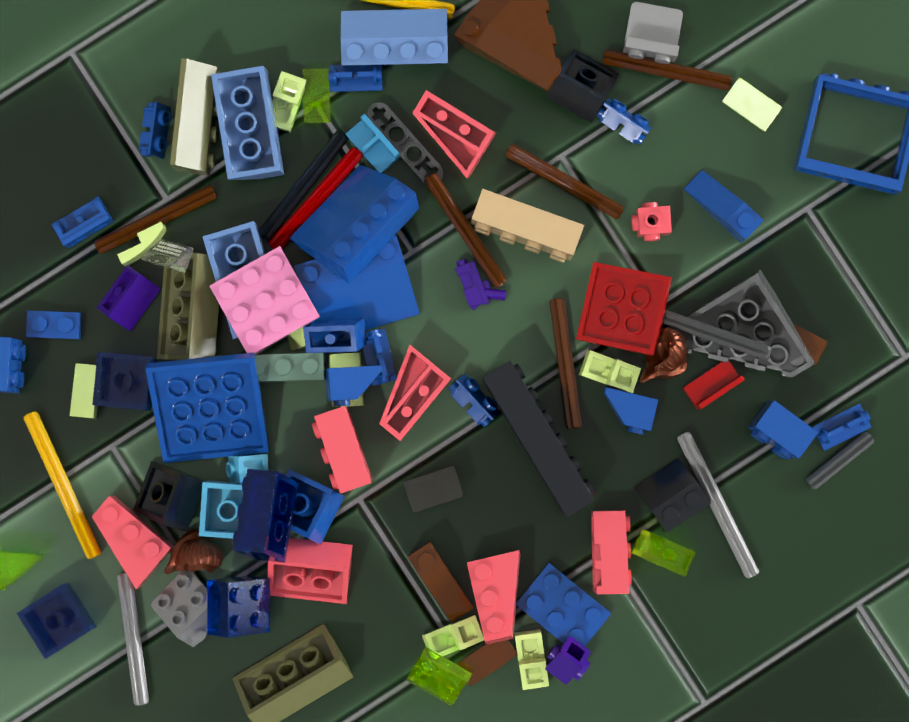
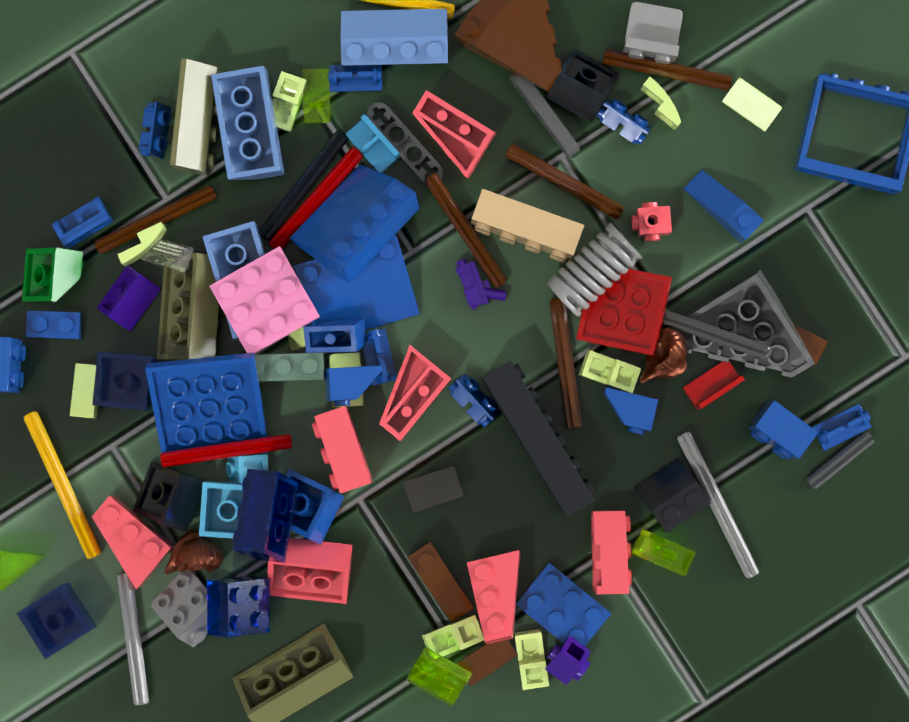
(50, 273): none -> green slope
(226, 450): none -> red axle
(546, 115): none -> dark grey beam
(596, 273): none -> light grey piece
(667, 110): none -> yellowish green slope

